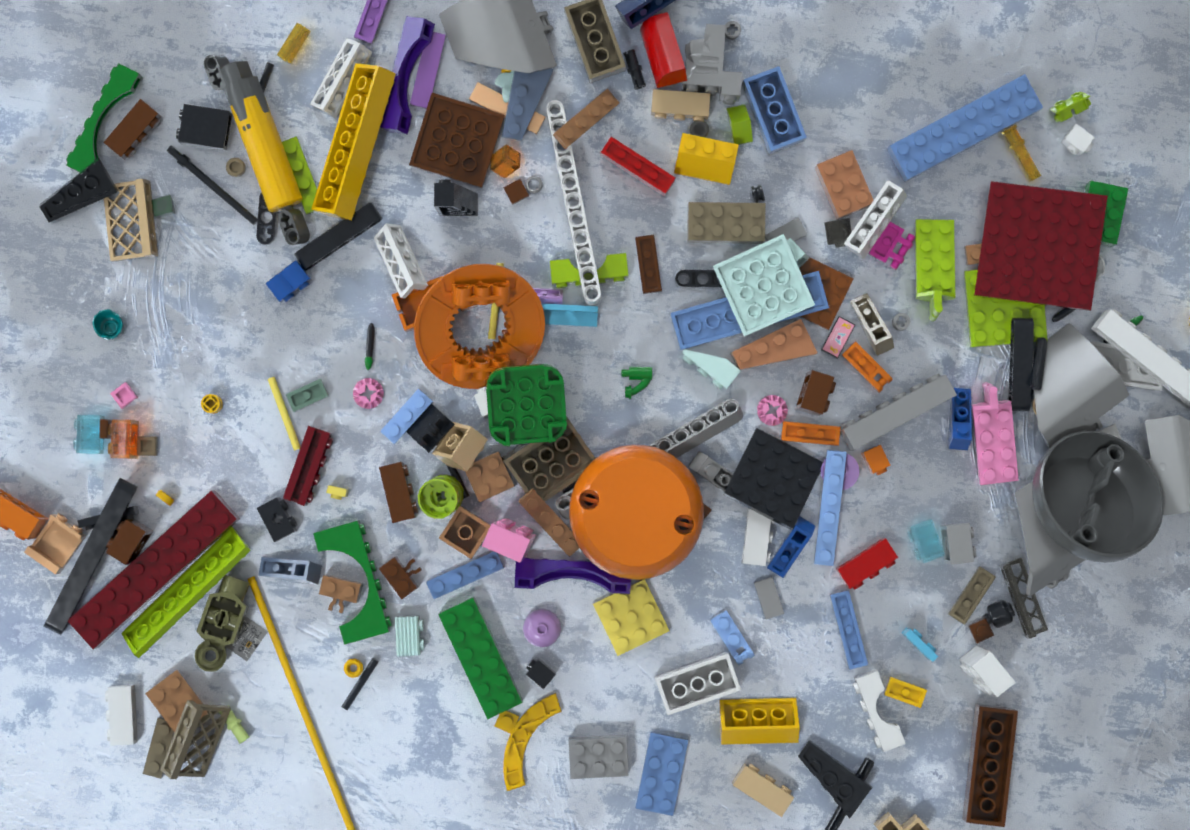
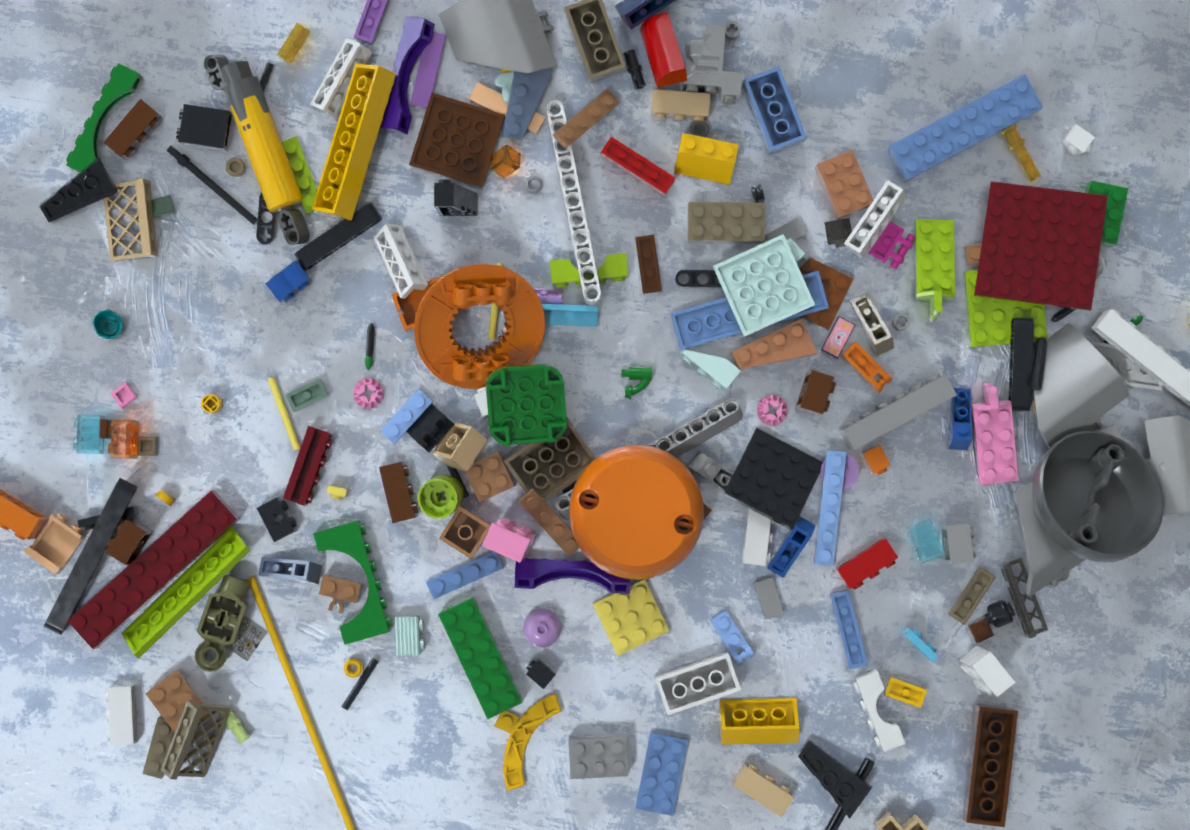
(399, 577): reddish brown brick -> none
(516, 191): reddish brown tile -> none
(740, 124): lime slope -> none
(810, 433): orange plate -> none
(1078, 102): lime hinge -> none

